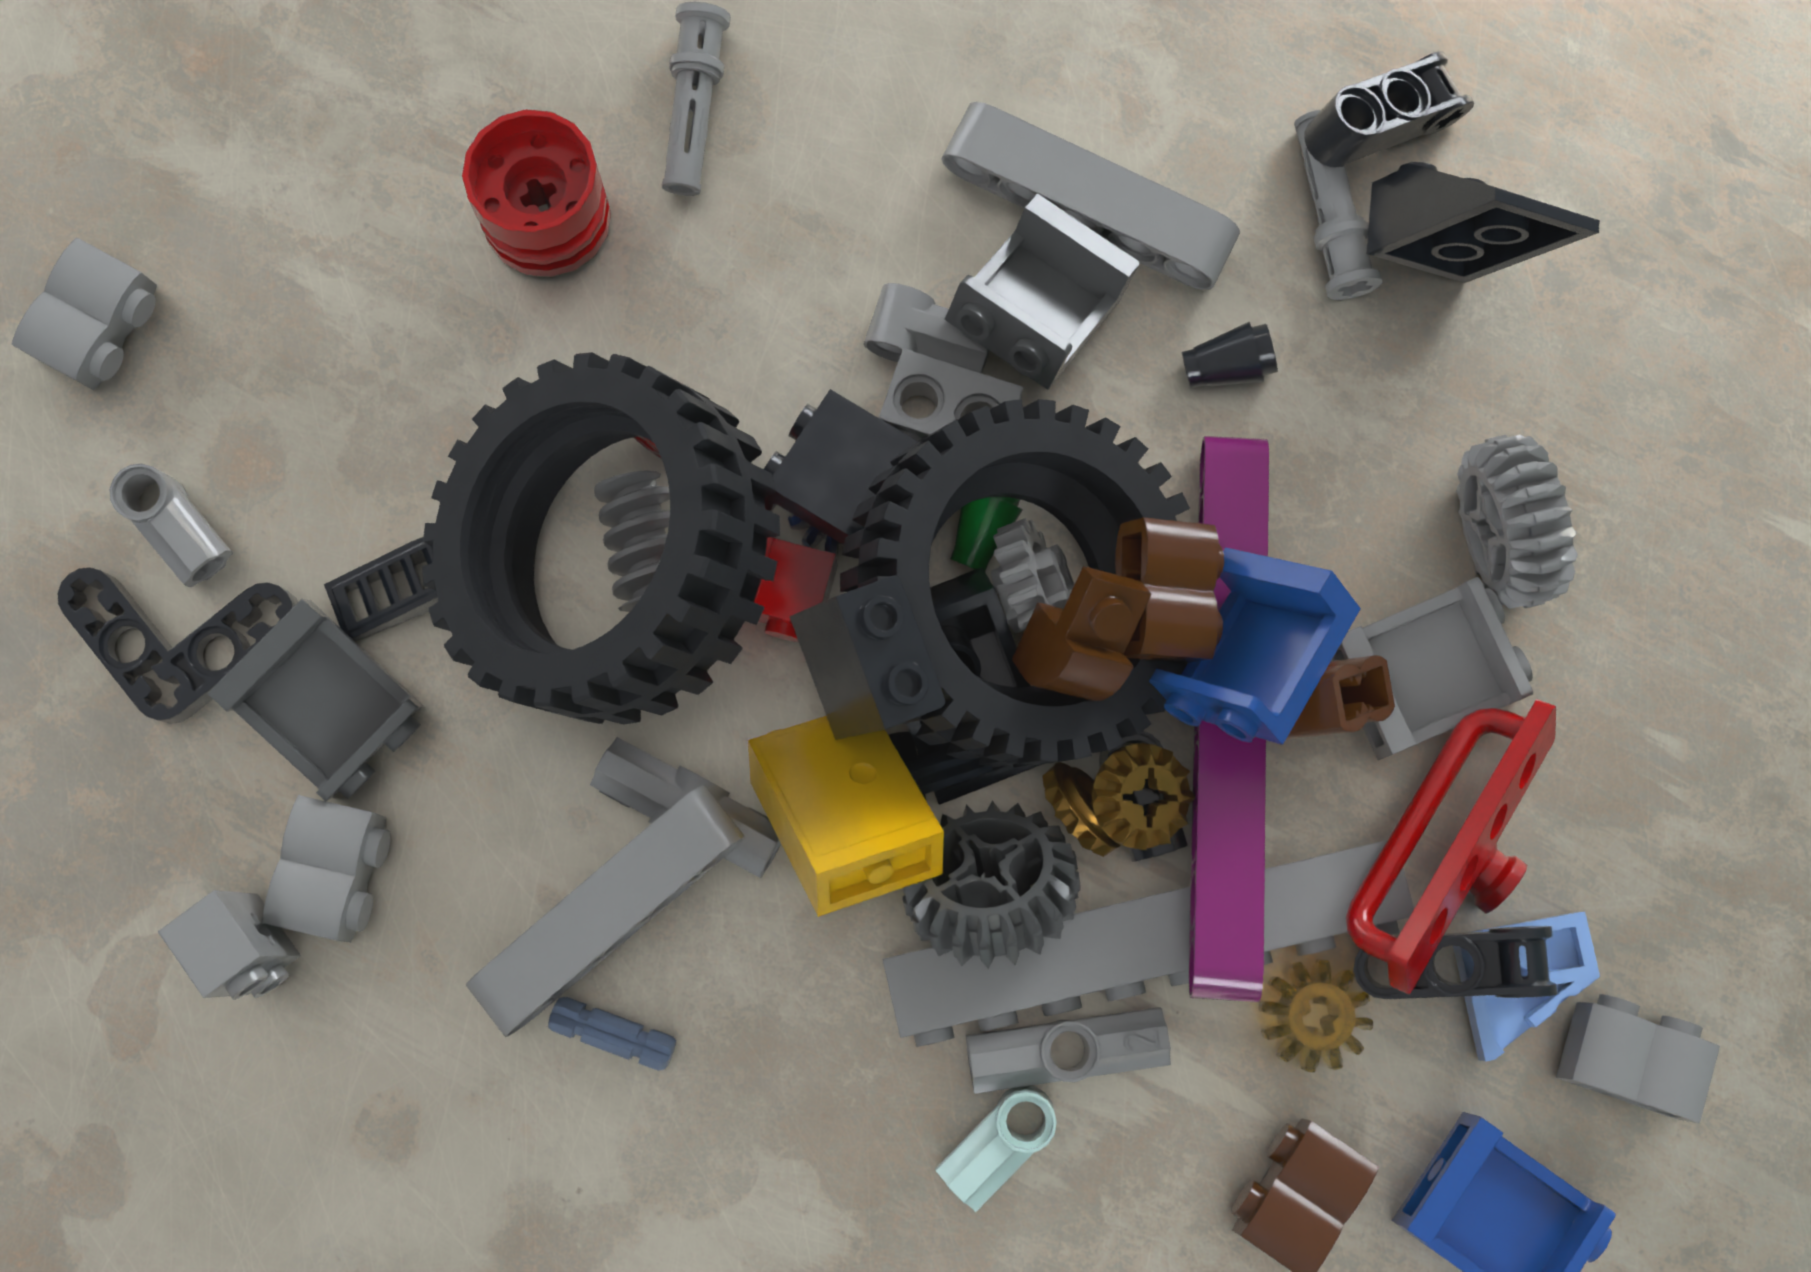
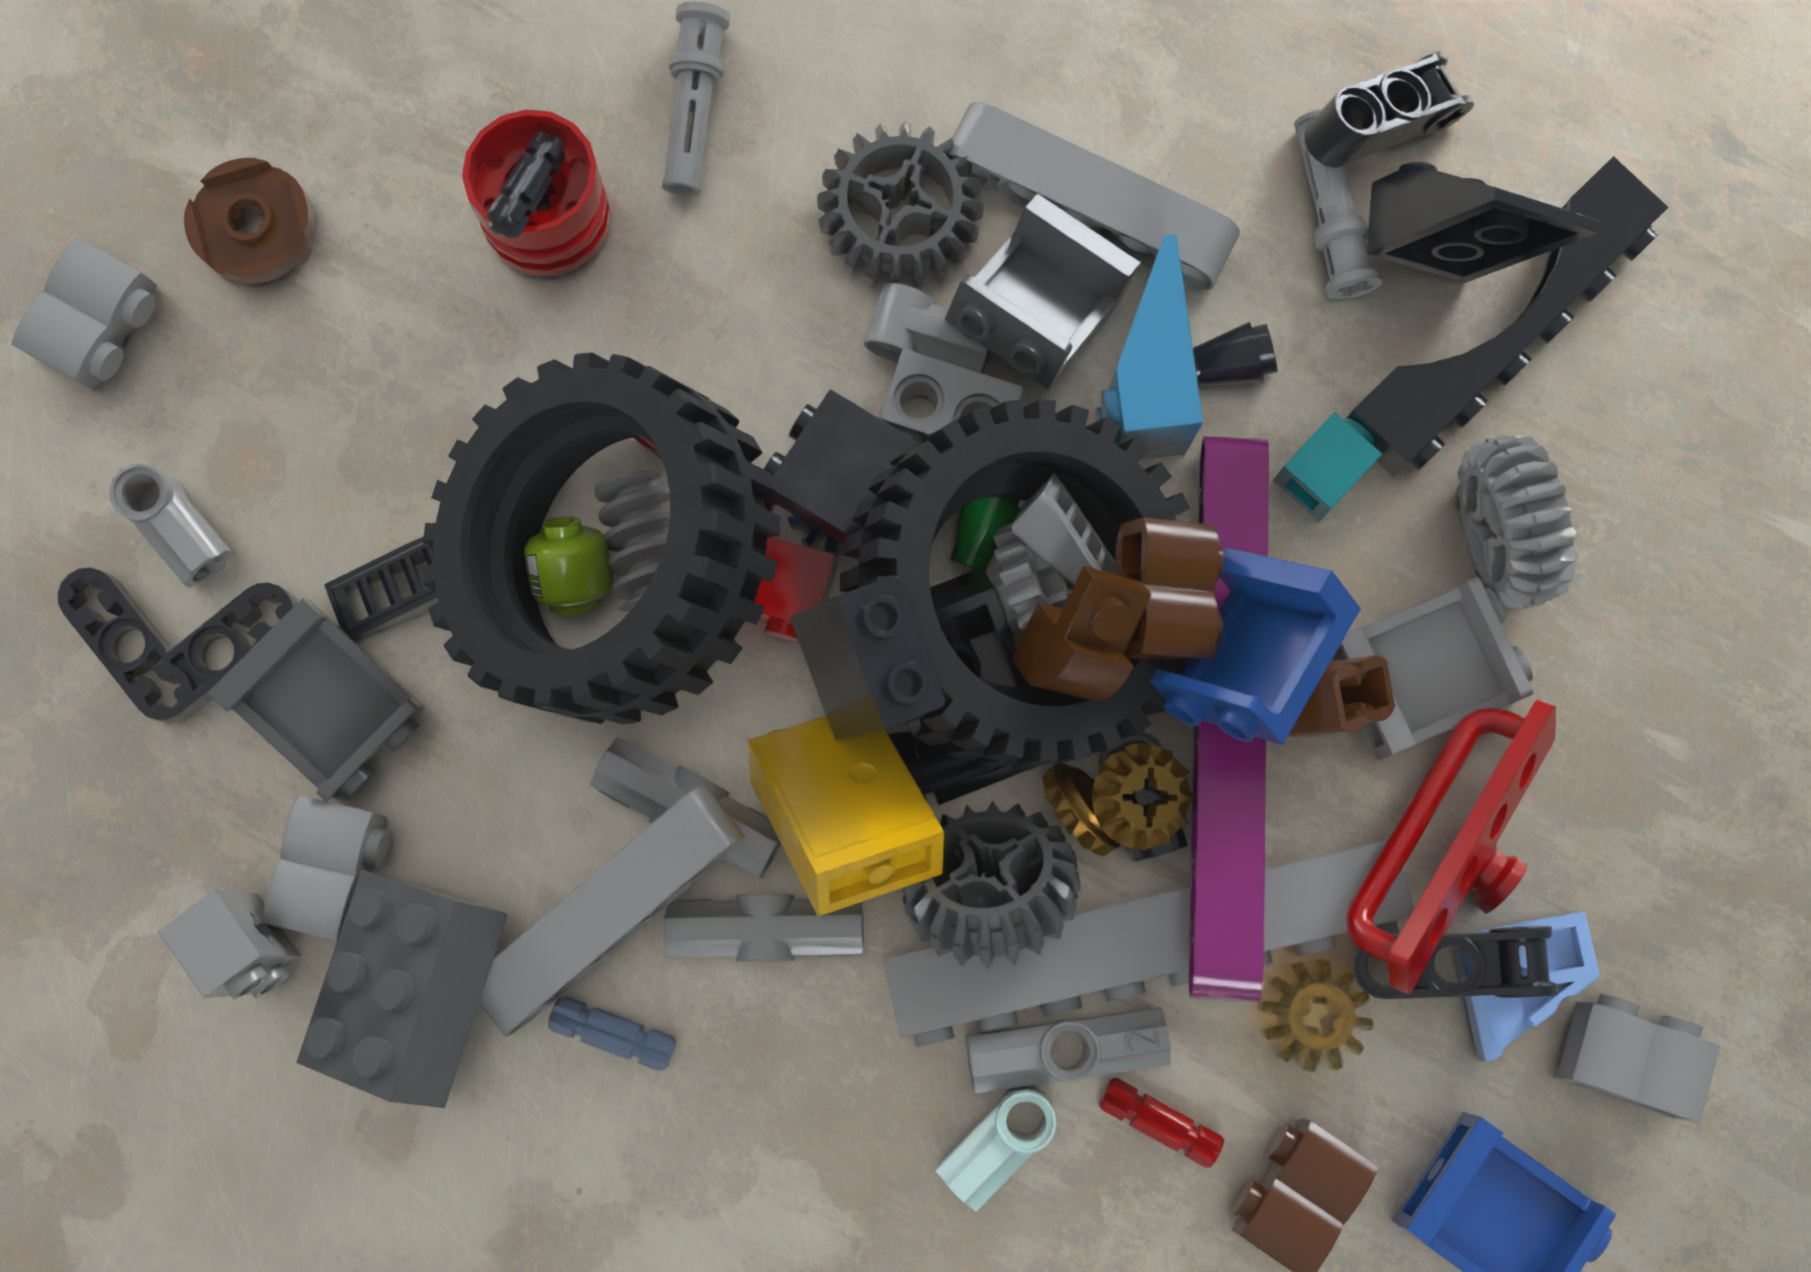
(220, 205): none -> reddish brown plate
(402, 990): none -> dark grey brick
(526, 185): none -> black axle
(568, 566): none -> lime head
(760, 929): none -> light grey piece
(856, 183): none -> dark grey gear
(1060, 532): none -> light grey slope
(1156, 378): none -> dark azure slope
(1161, 1122): none -> red axle
(1328, 465): none -> teal brick
(1424, 398): none -> black arch

